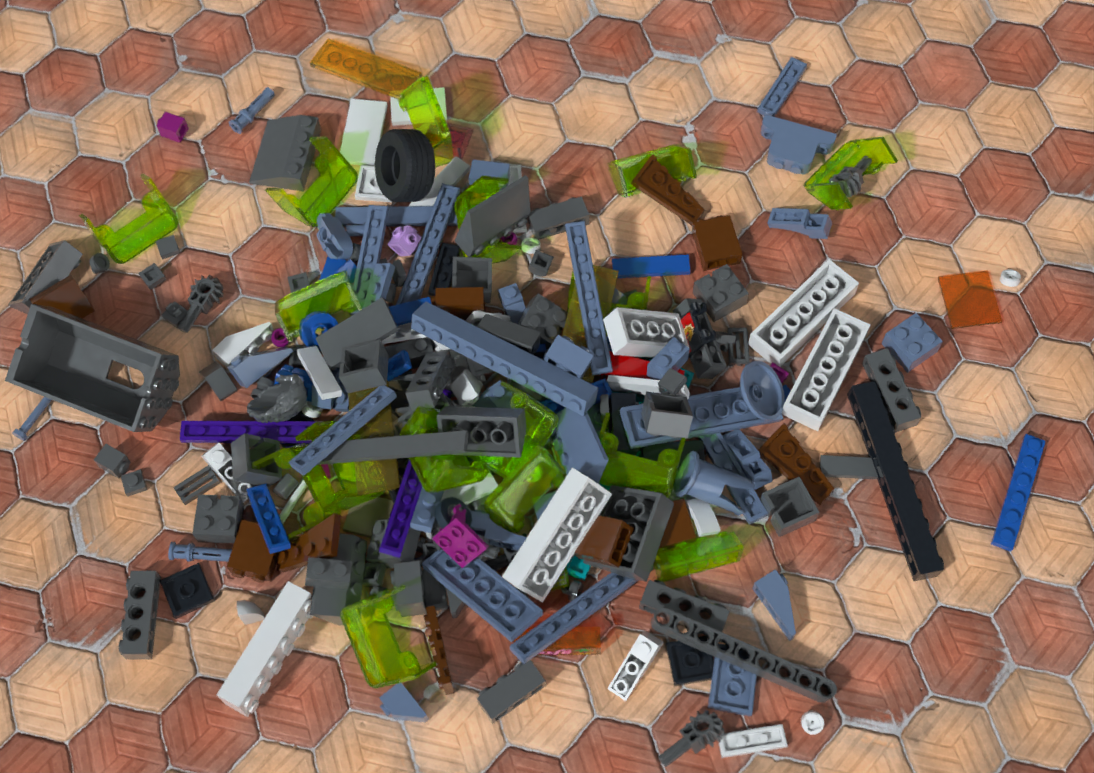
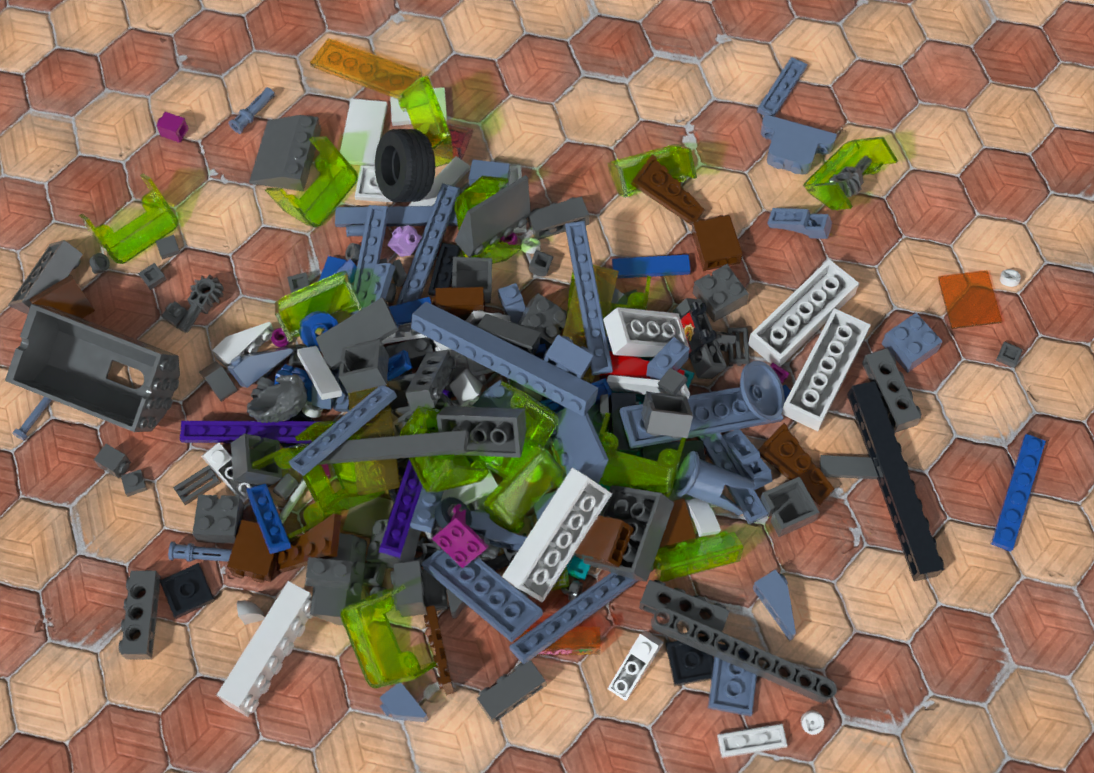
(333, 237): sand blue piece -> none
(694, 737): dark grey gear -> none
(1009, 354): none -> dark grey tile

